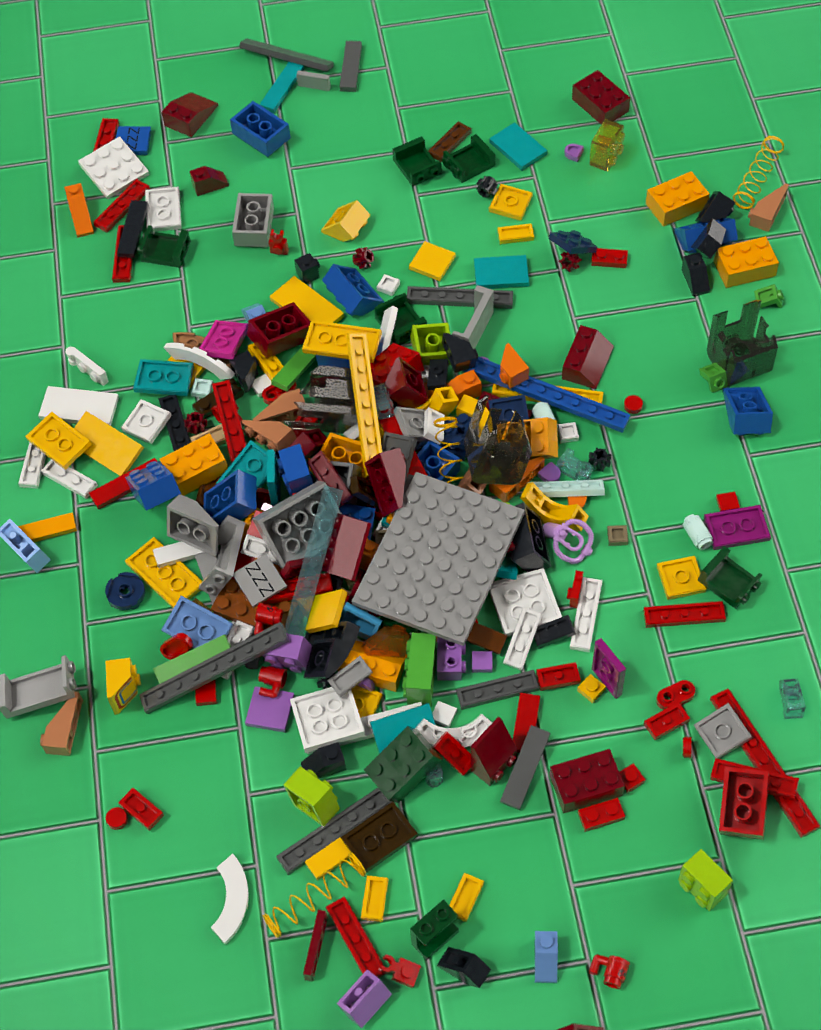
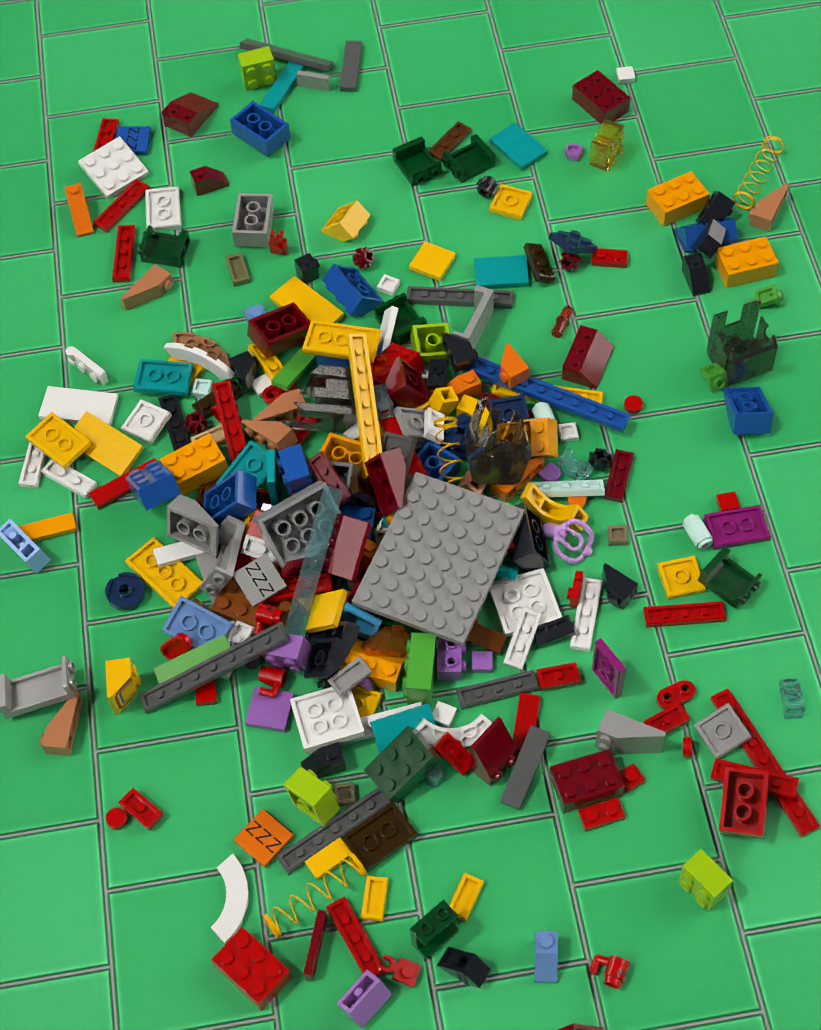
(132, 229): black tile -> none
(148, 287): none -> nougat slope
(224, 339): dark pink tile -> none
(237, 269): none -> olive tile
(251, 968): none -> red brick
(257, 68): none -> lime brick
(263, 838): none -> orange tile
(311, 442): dark red brick -> none
(345, 793): none -> dark tan tile
(515, 233): yellow tile -> none
(538, 263): none -> dark brown plate
(562, 321): none -> clear red axle
(591, 688): yellow plate -> none
(618, 476): none -> dark red tile
(618, 587): none -> black slope
(625, 75): none -> white tile
(627, 735): none -> light grey slope

